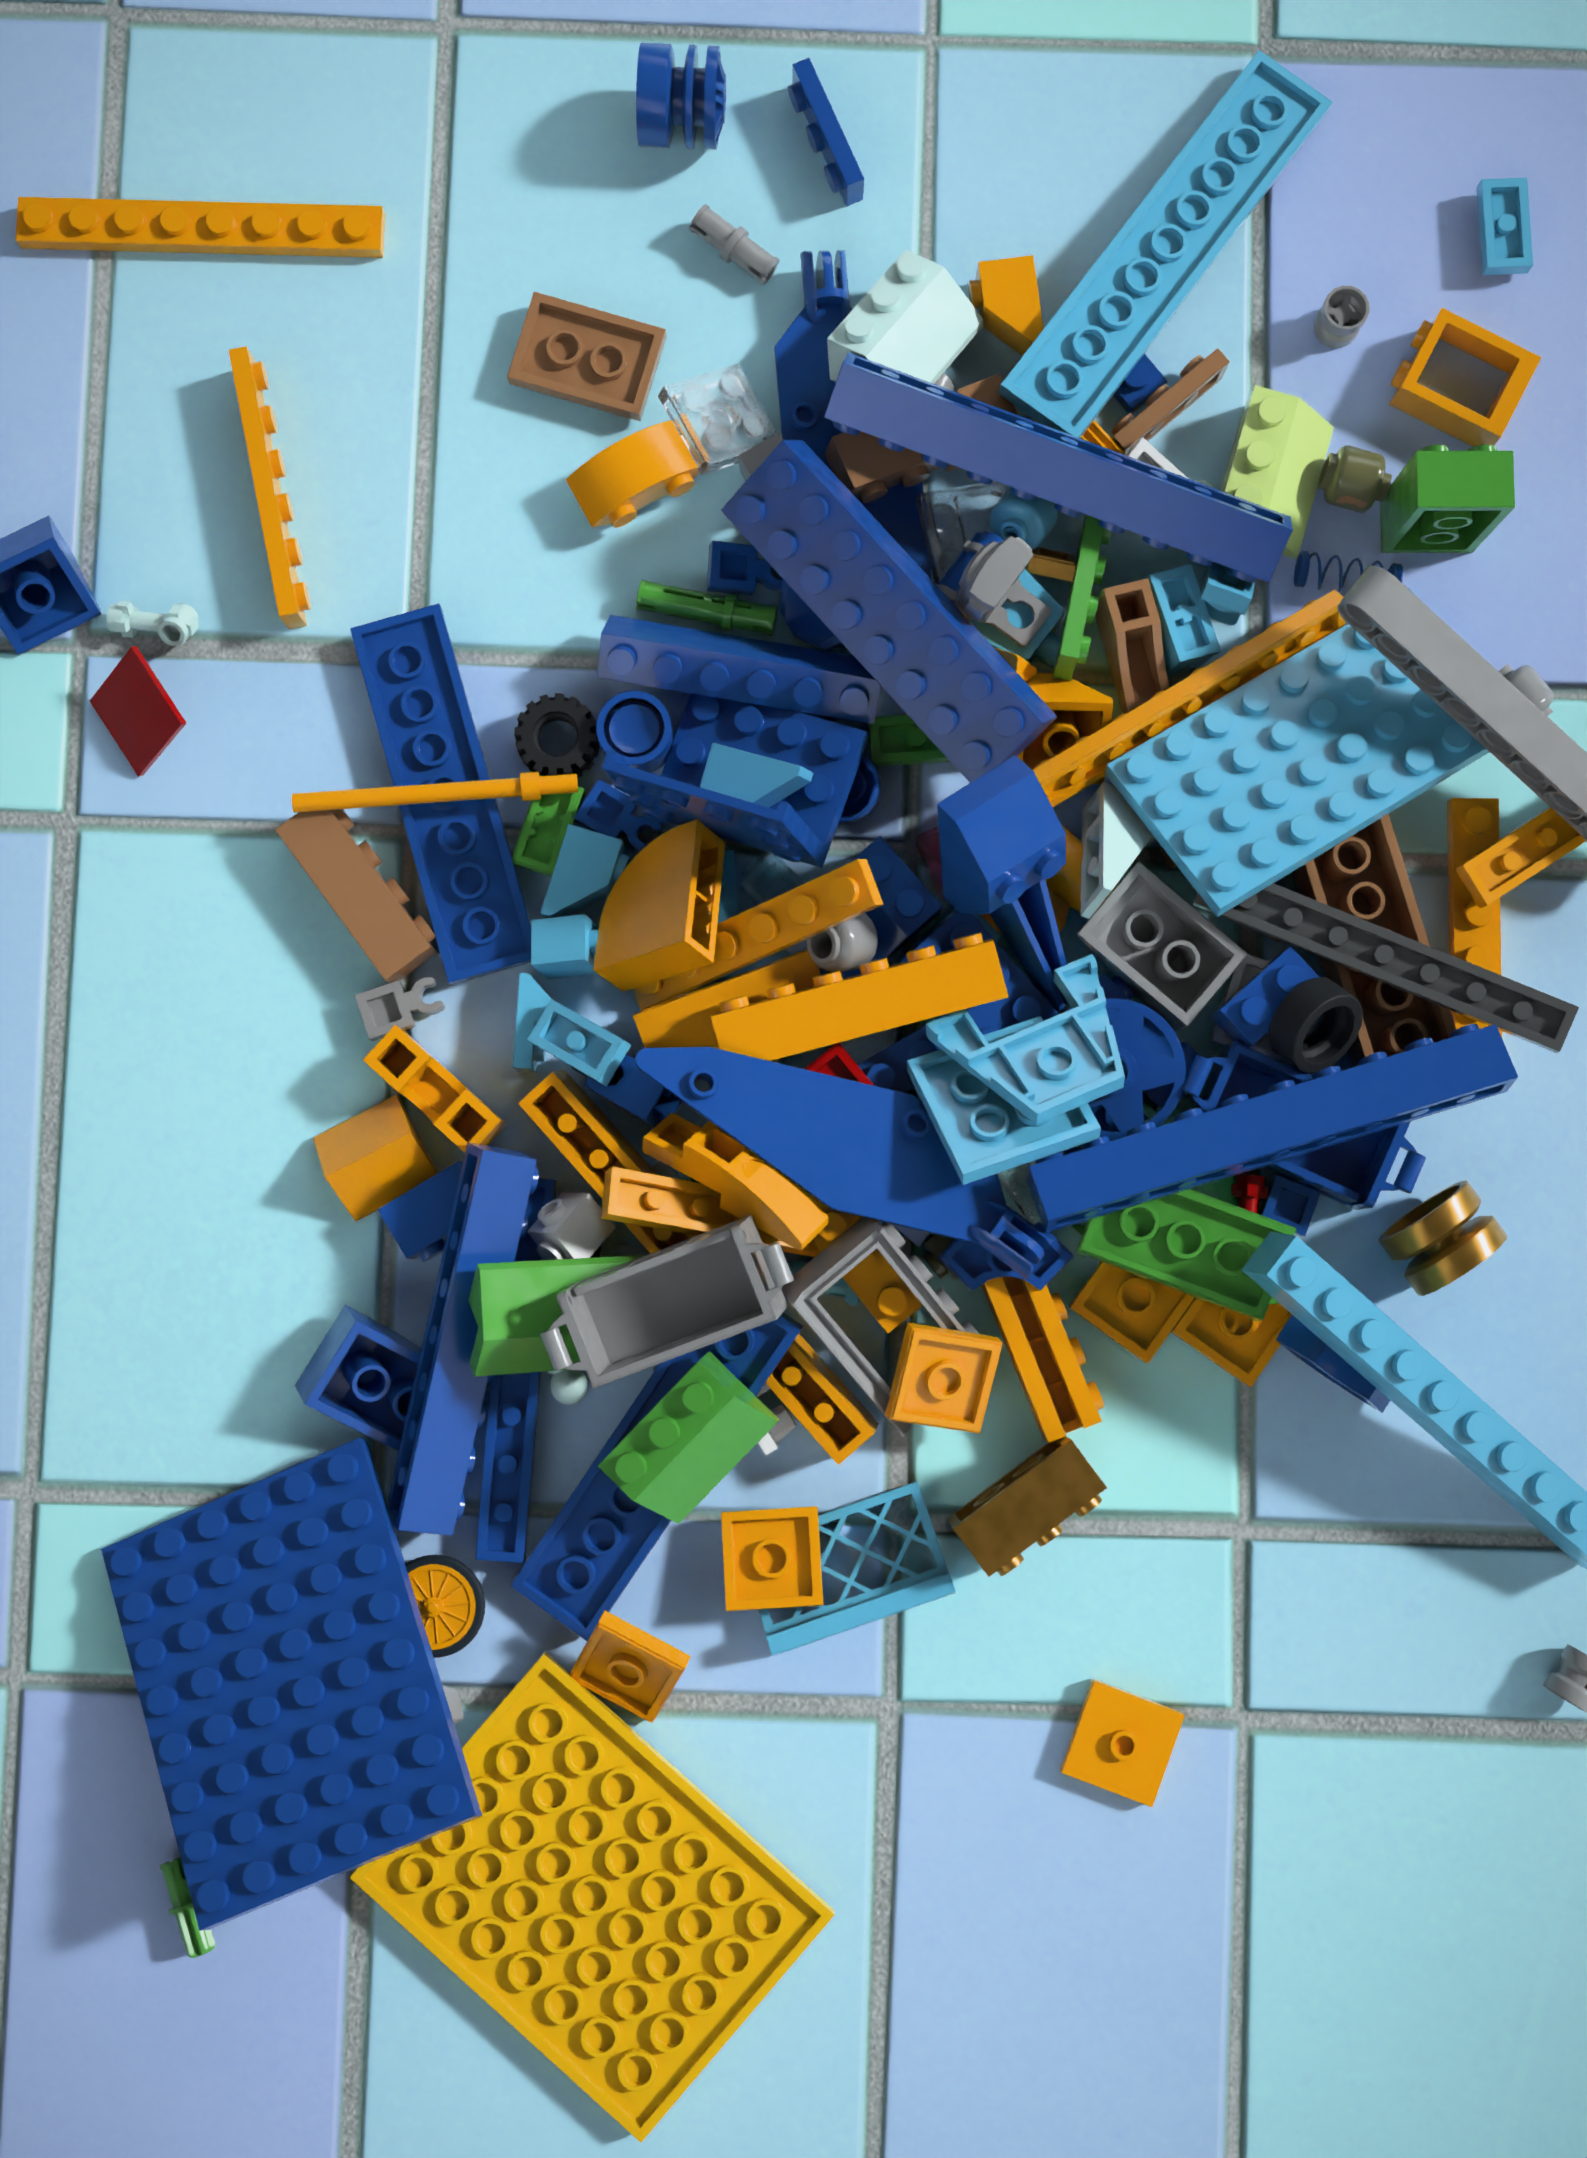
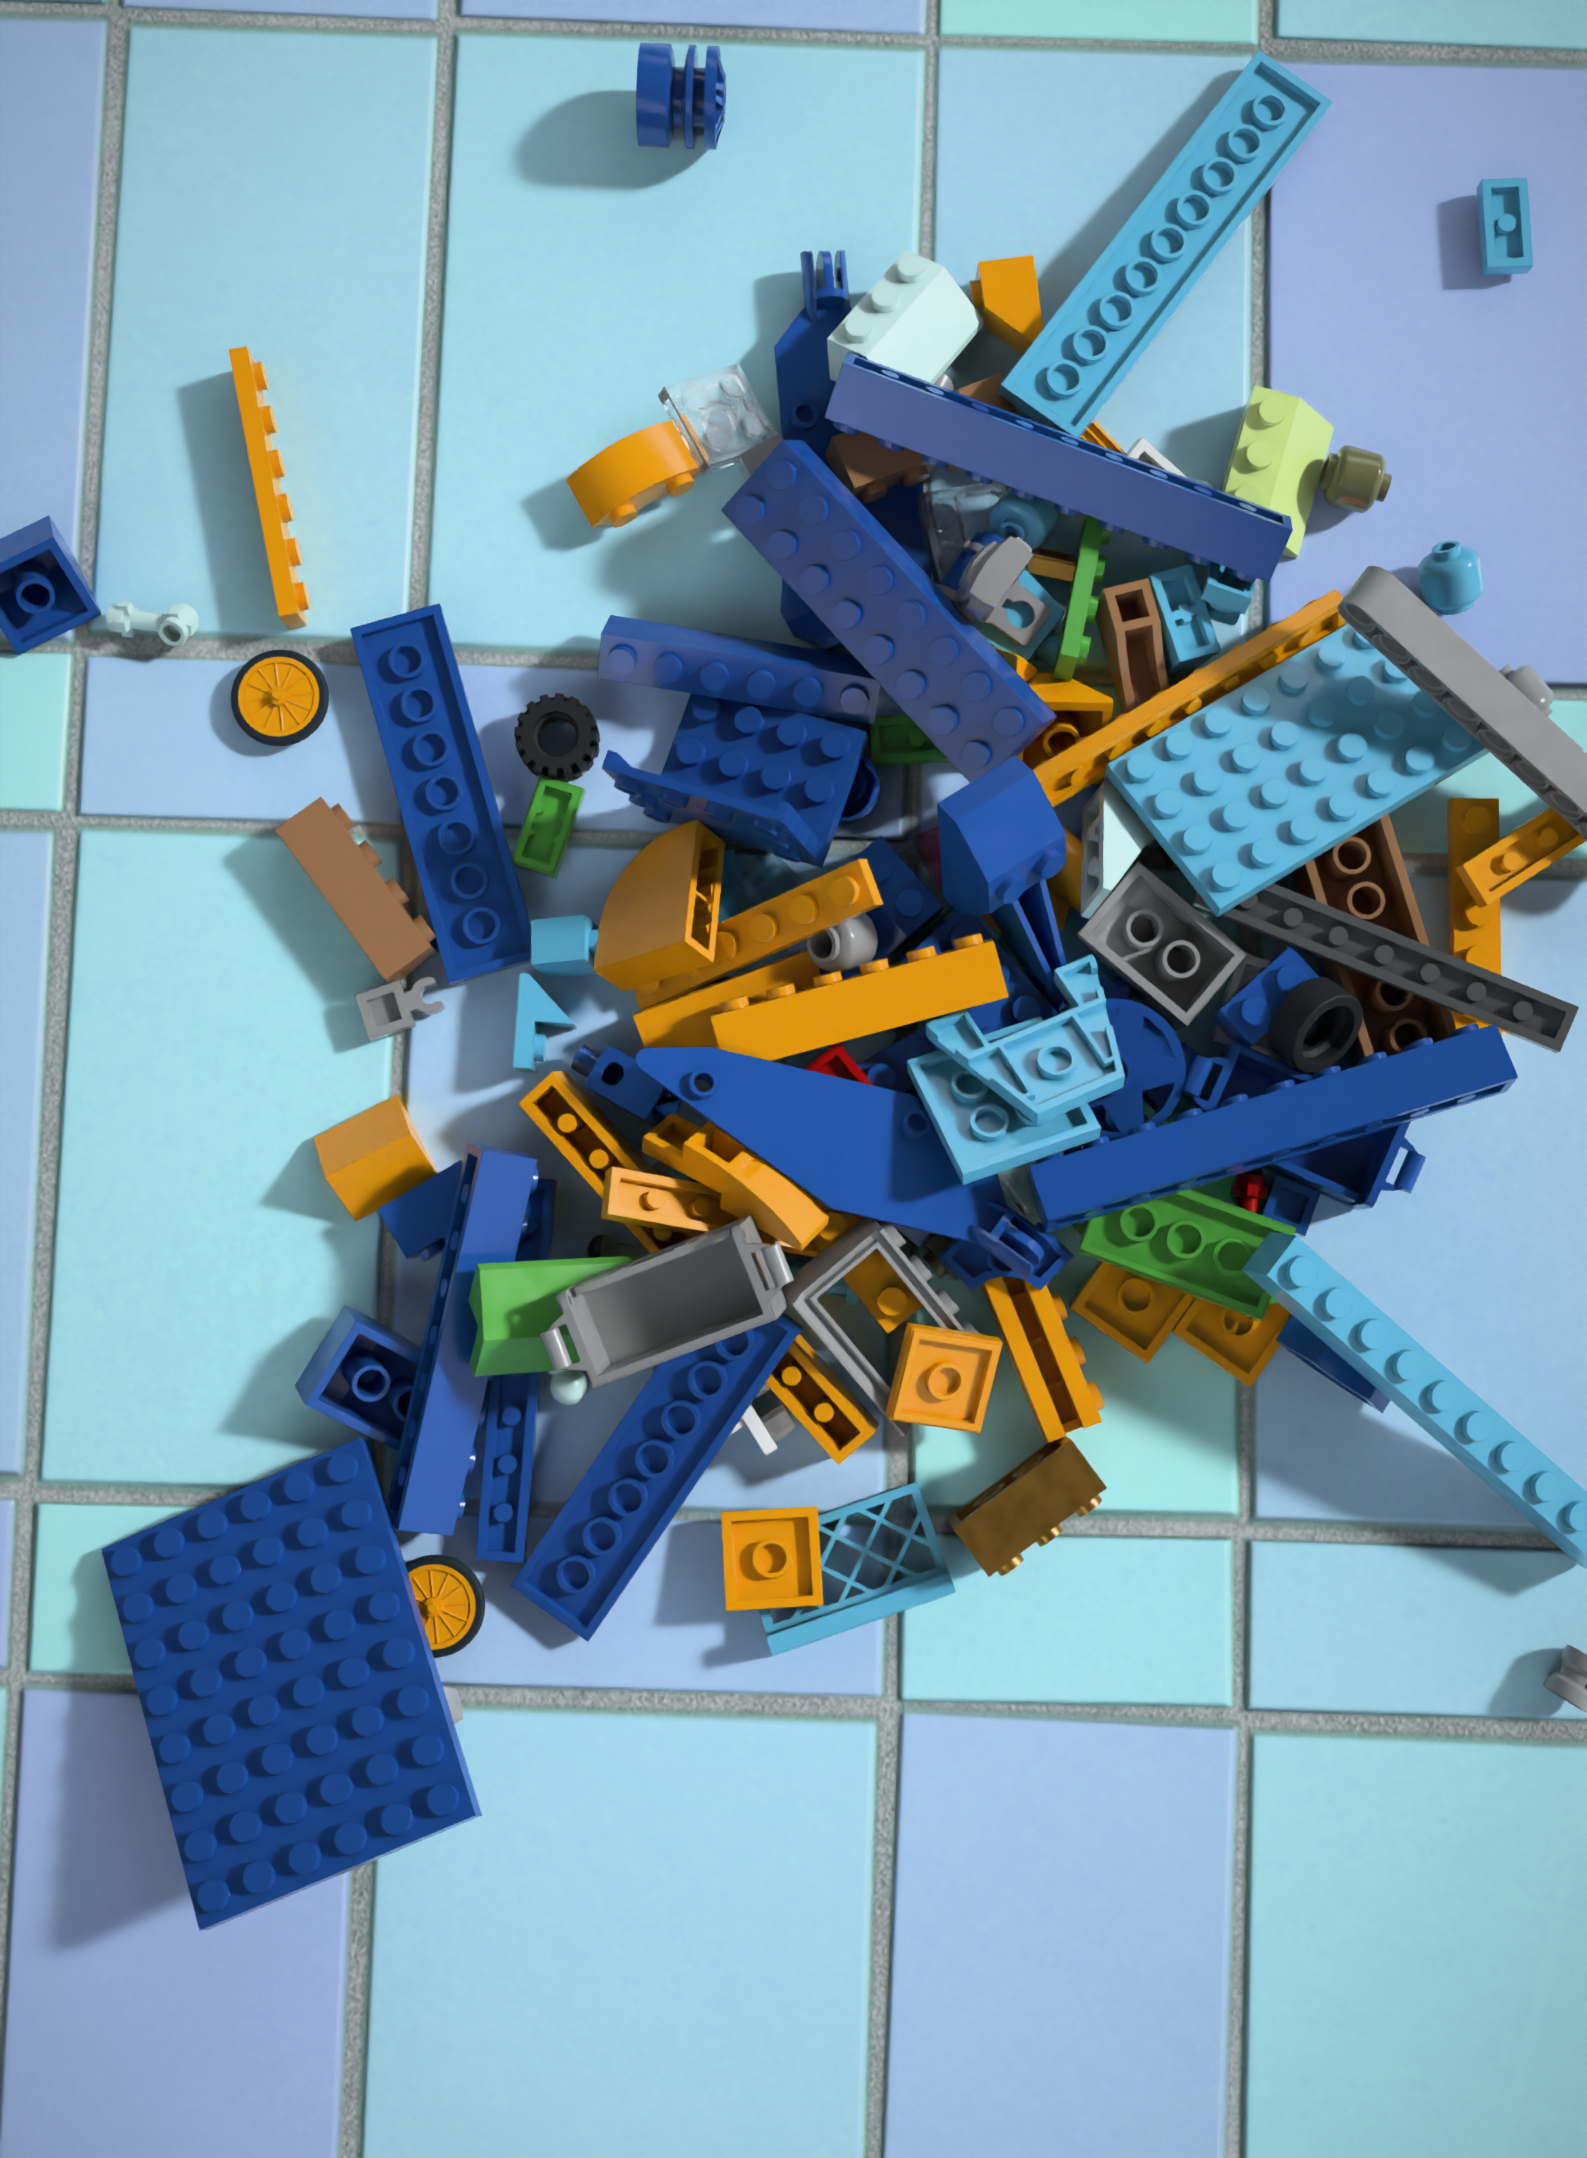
(137, 711): red piece -> none
(195, 1941): bright green axle -> none
(200, 227): light orange plate -> none
(279, 697): none -> light orange wheel
(434, 1090): light orange arch -> none
(529, 787): light orange bar -> none
(570, 1227): white brick -> none
(579, 1042): medium azure plate -> none
(584, 871): medium azure slope -> none
(587, 356): medium nougat plate -> none
(599, 1899): yellow plate -> none
(612, 814): blue plate -> none
(629, 1666): light orange plate -> none
(636, 729): blue piece -> none
(689, 1440): bright green slope -> none
(705, 607): bright green pin -> none
(734, 244): light grey pin -> none
(737, 570): blue plate -> none
(752, 776): medium azure slope -> none
(826, 133): blue plate -> none
(1122, 1742): light orange plate -> none
(1139, 385): blue plate -> none
(1169, 402): medium nougat plate -> none
(1303, 563): blue piece -> none
(1349, 309): light grey wheel -> none
(1443, 1238): pearl gold wheel -> none
(1446, 413): light orange window -> none
(1447, 500): bright green brick -> none
(1451, 578): none -> medium azure head

